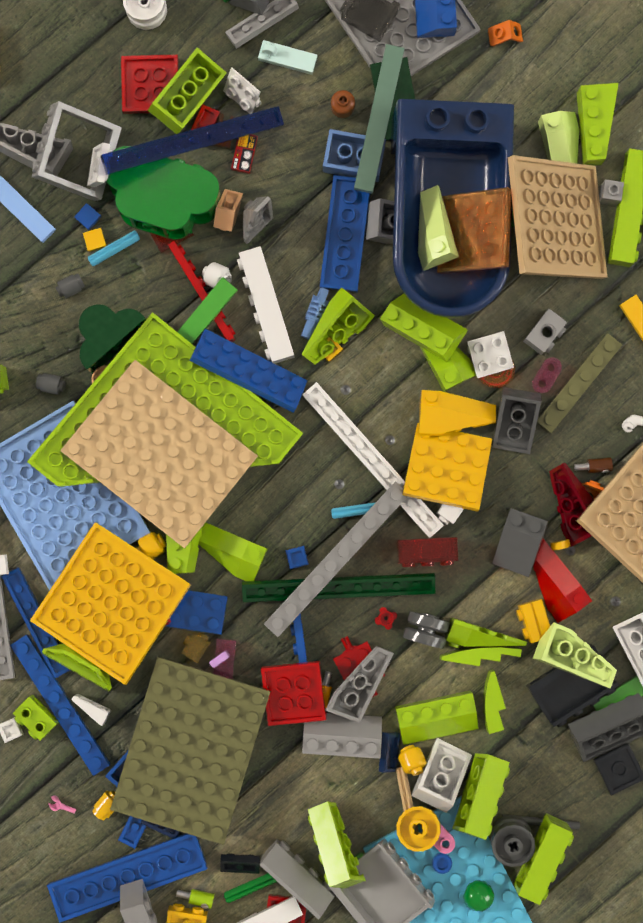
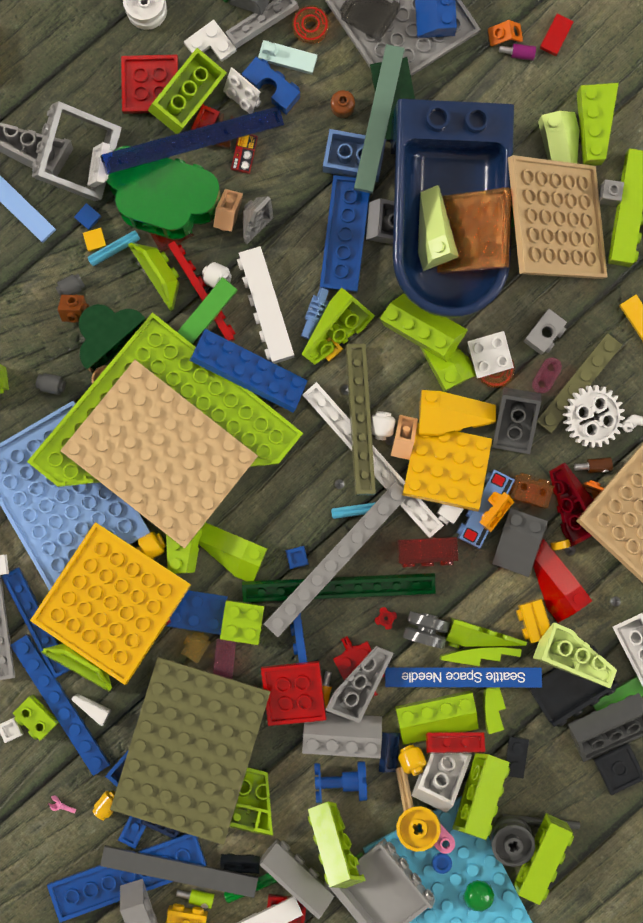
(71, 307): none -> dark orange brick
(158, 271): none -> lime wedge
(179, 871): none -> dark grey tile
(211, 37): none -> white plate
(219, 659): lavender tile -> none
(242, 622): none -> lime brick
(253, 804): none -> lime wedge
(260, 73): none -> blue arch
(314, 14): none -> clear orange tile
(348, 781): none -> blue piece
(360, 419): none -> olive plate
(382, 425): none -> white head
(404, 437): none -> light nougat slope
(455, 742): none -> red plate
(463, 677): none -> blue tile
(472, 531): none -> medium blue brick
(501, 504): none -> light orange hinge
(517, 755): none -> black plate
(519, 51): none -> magenta piece
(530, 491): none -> clear orange brick
(556, 34): none -> red tile
(600, 431): none -> white gear

